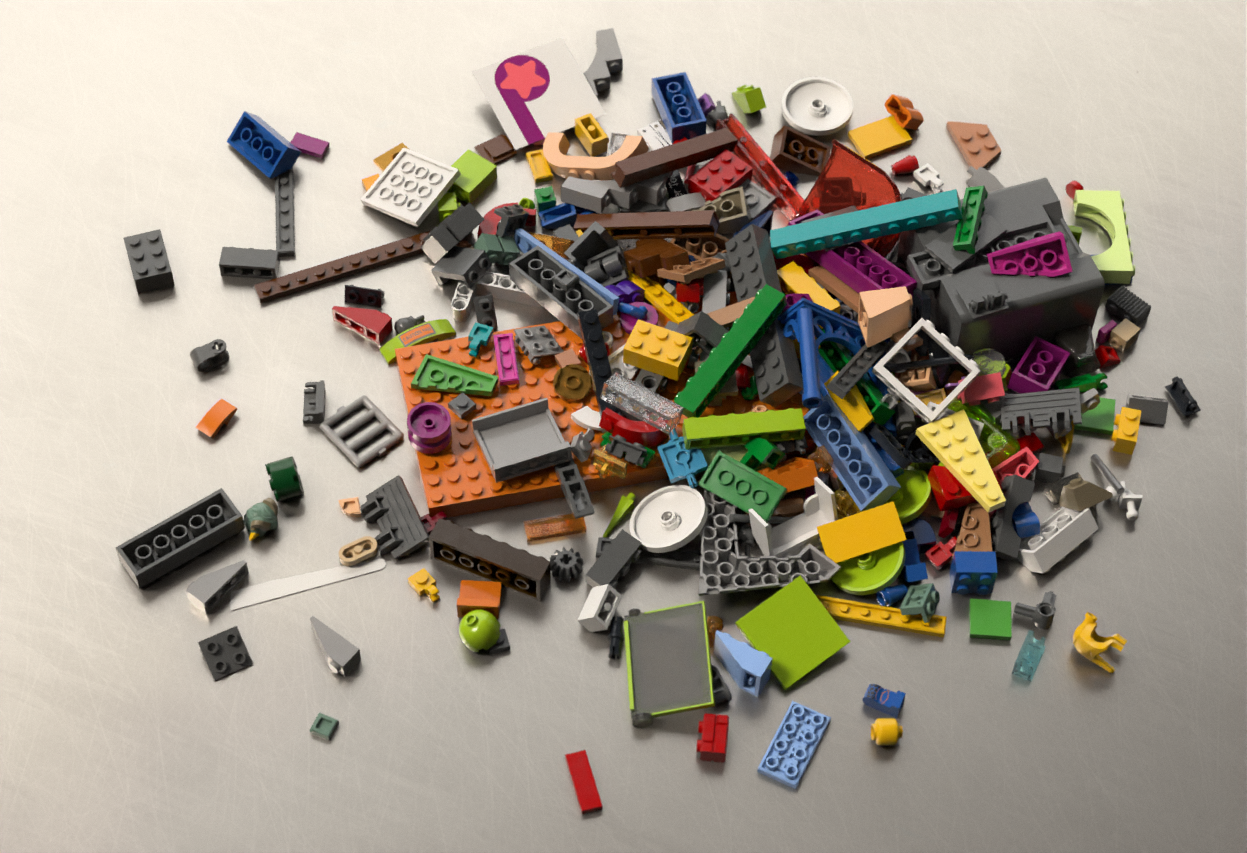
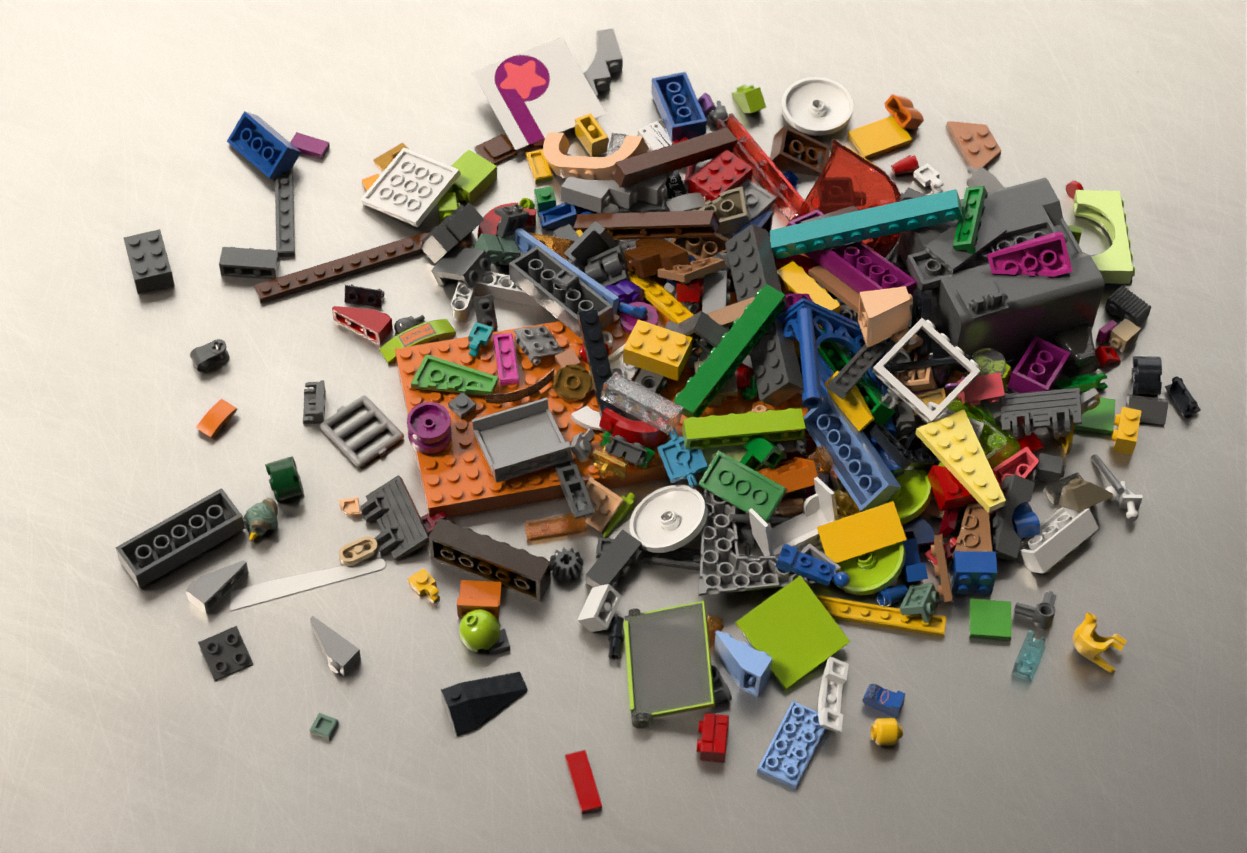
(476, 700): none -> black wedge
(517, 395): none -> sticker
(606, 504): none -> light nougat tile
(810, 567): none -> blue plate
(831, 693): none -> white slope
(941, 568): none -> medium nougat wing
(1146, 375): none -> black brick

